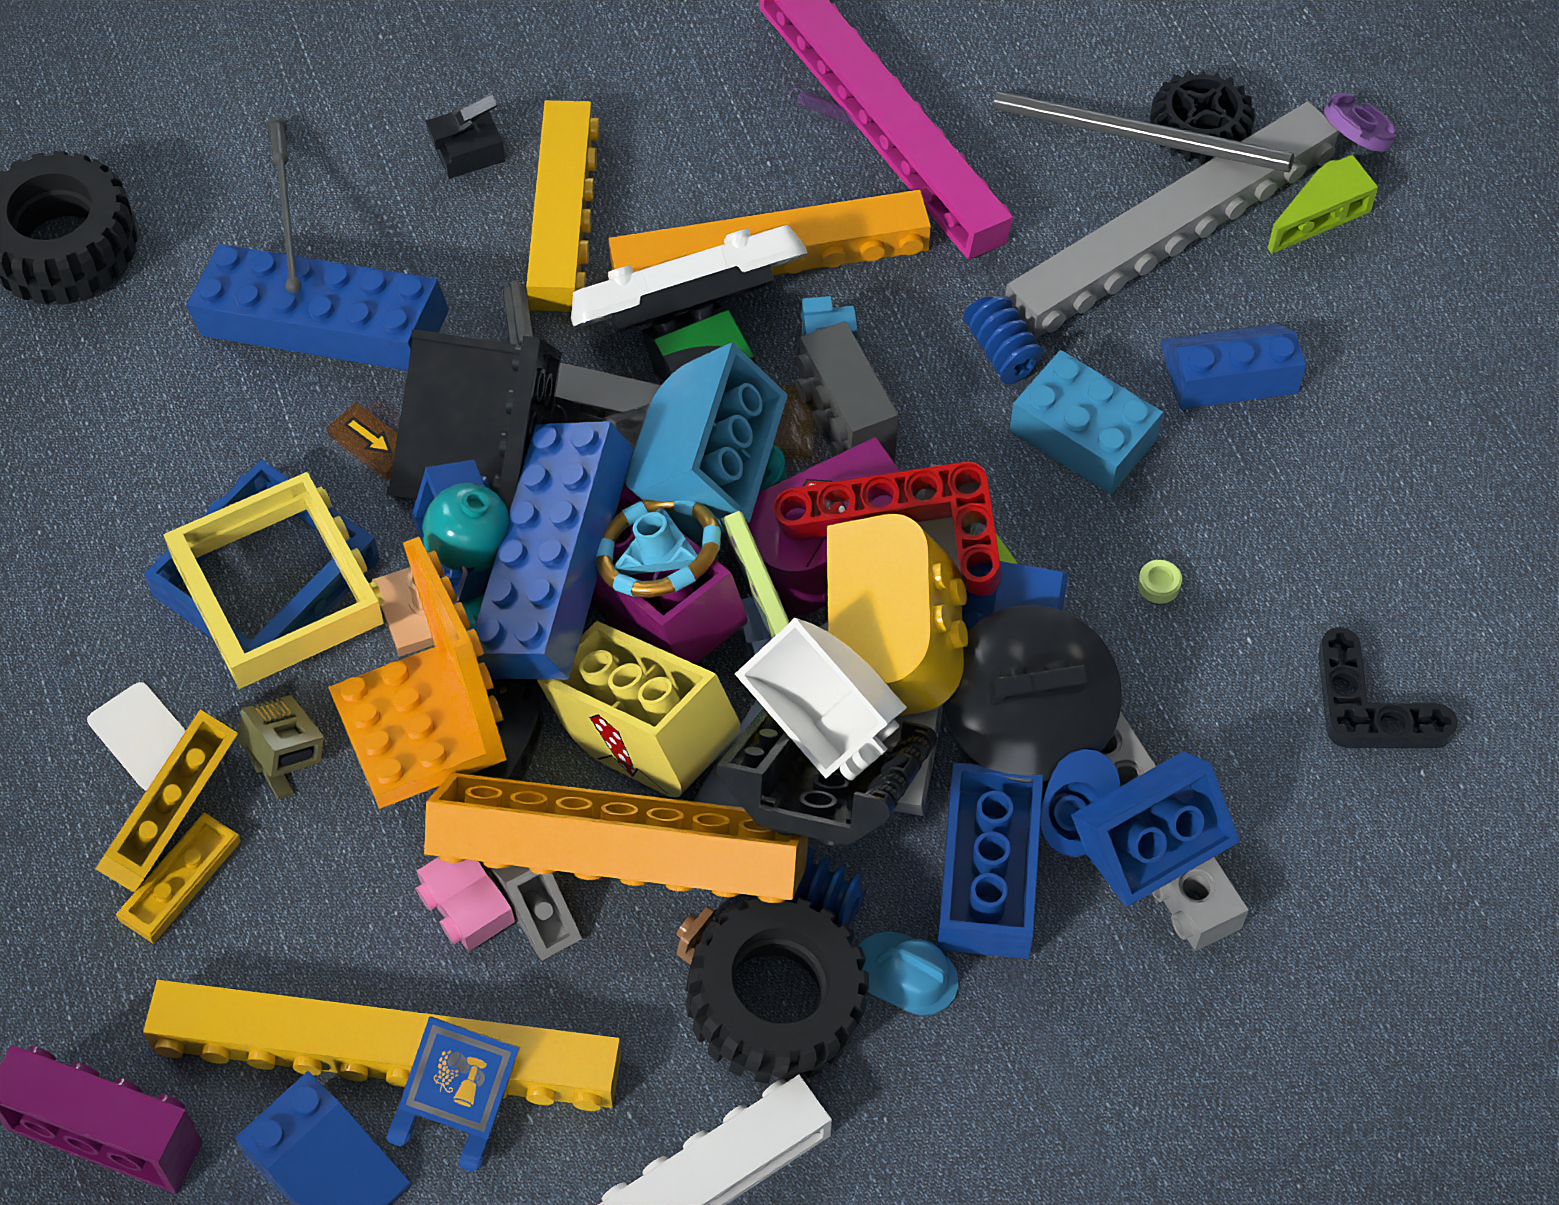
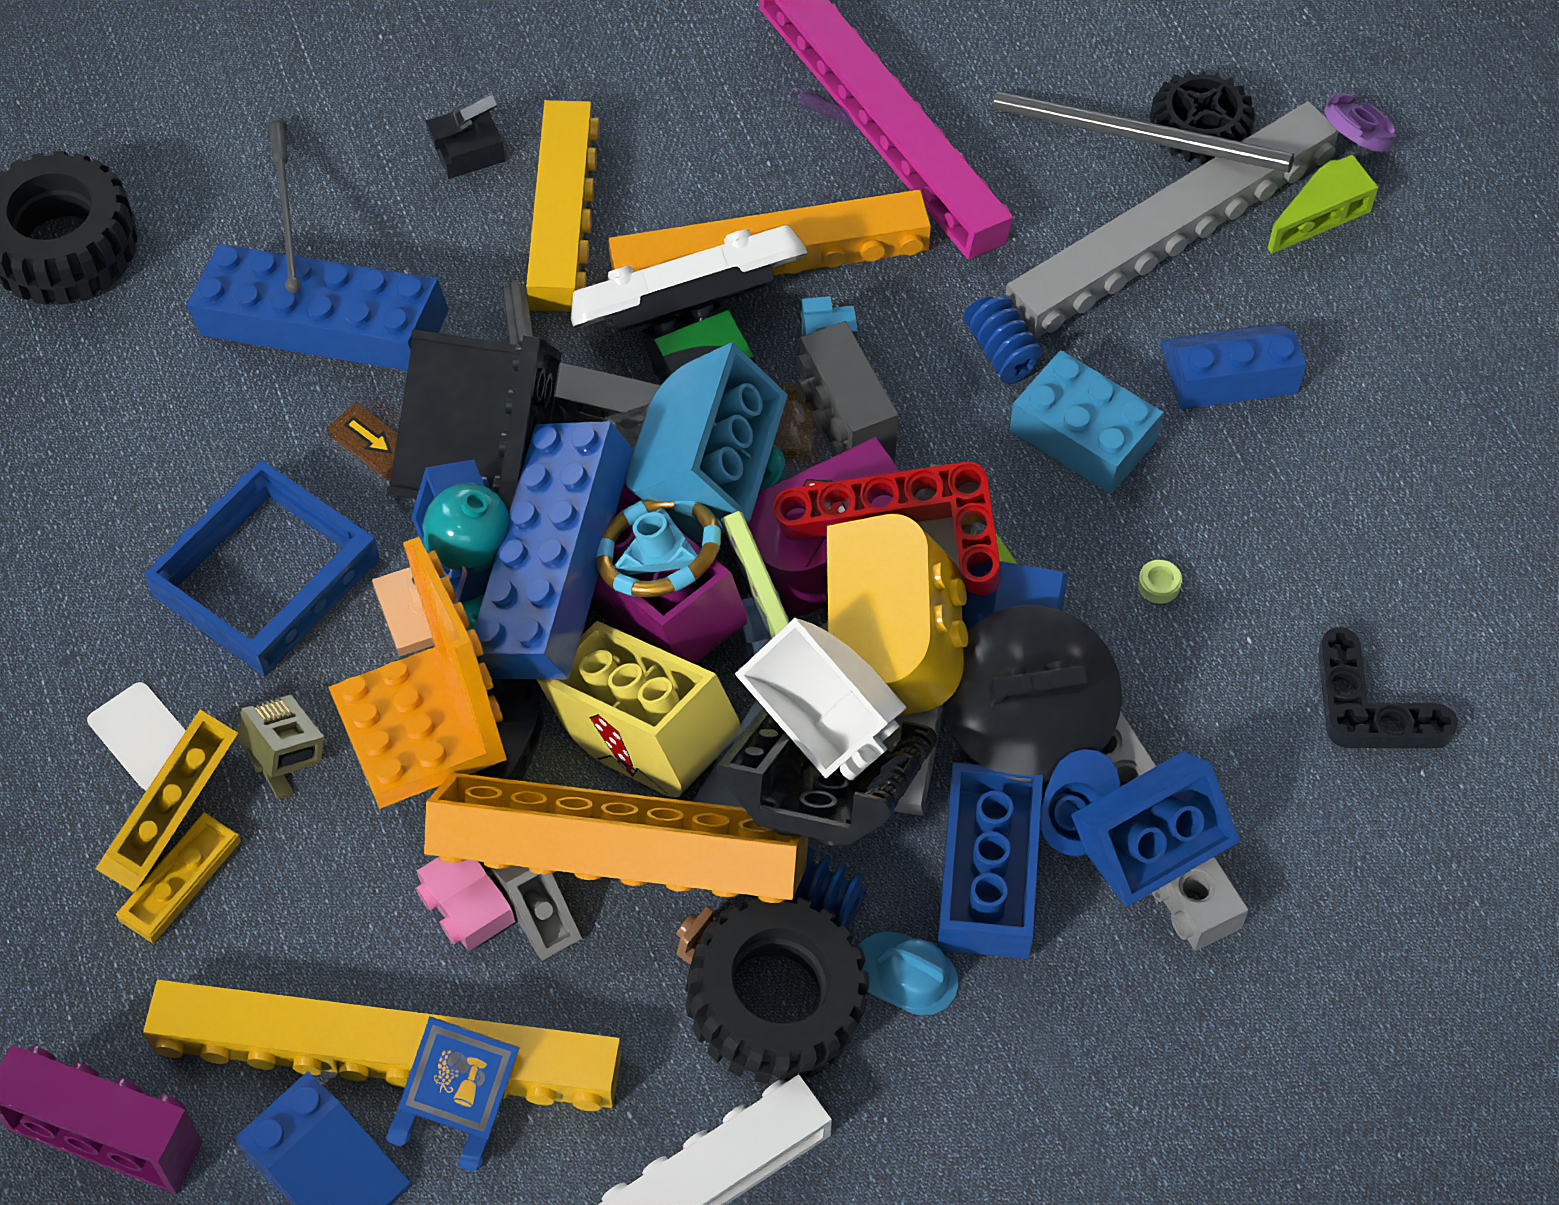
(249, 517): light yellow window -> none

